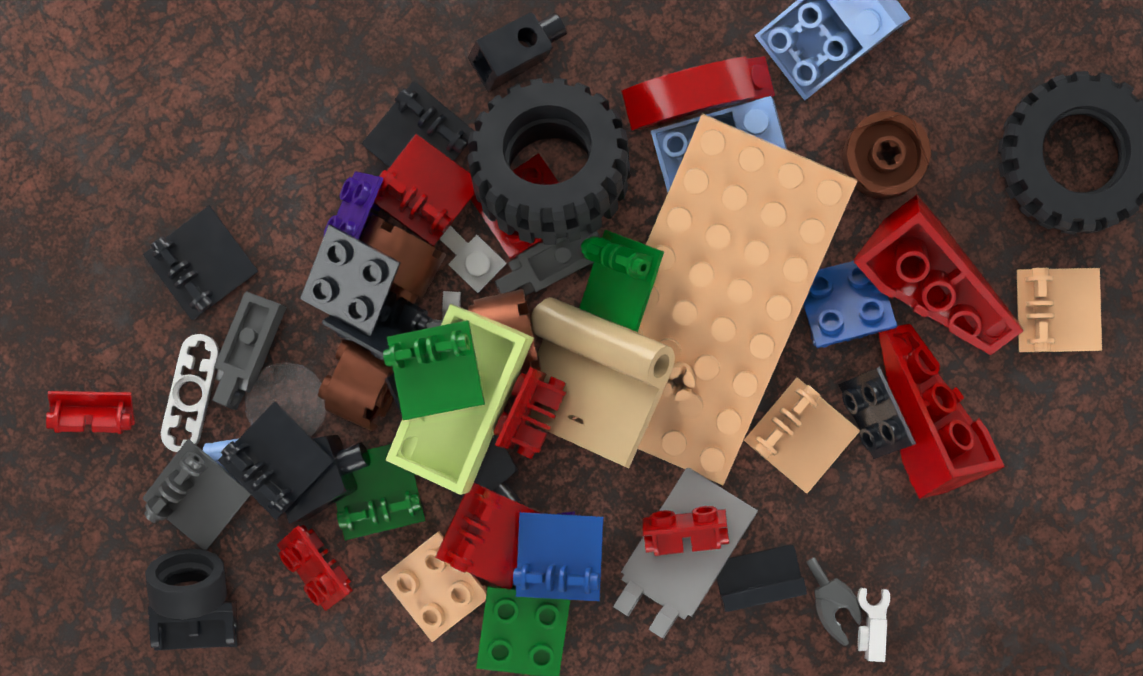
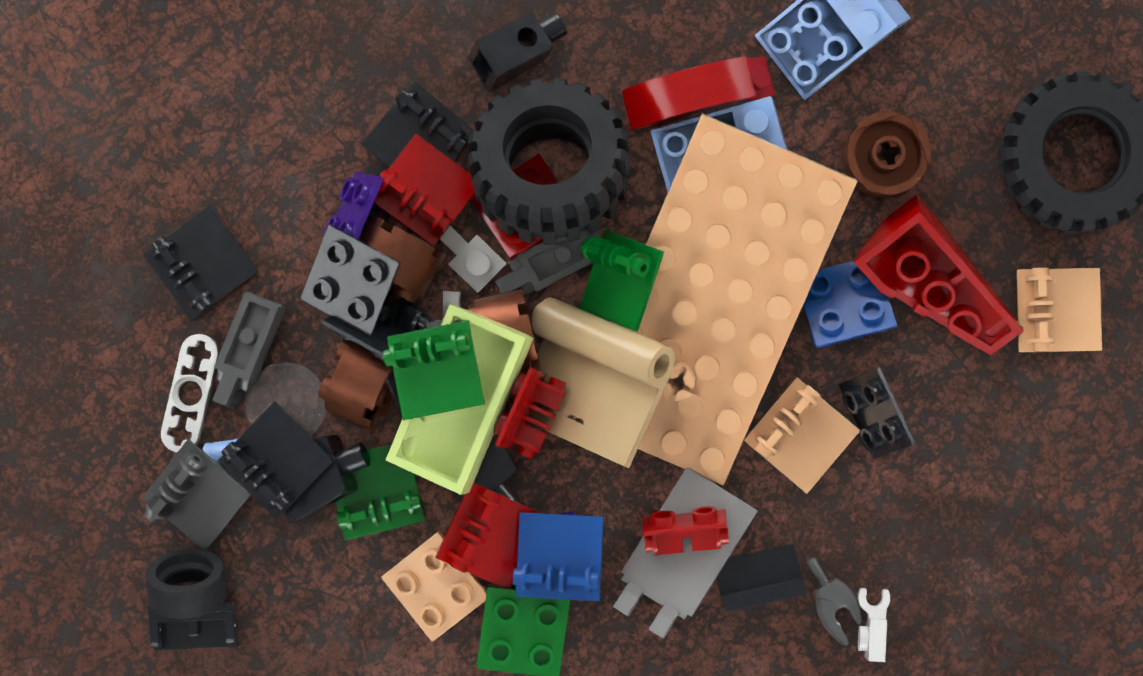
(103, 410): red hinge -> none
(301, 554): red hinge -> none
(948, 442): red wedge -> none

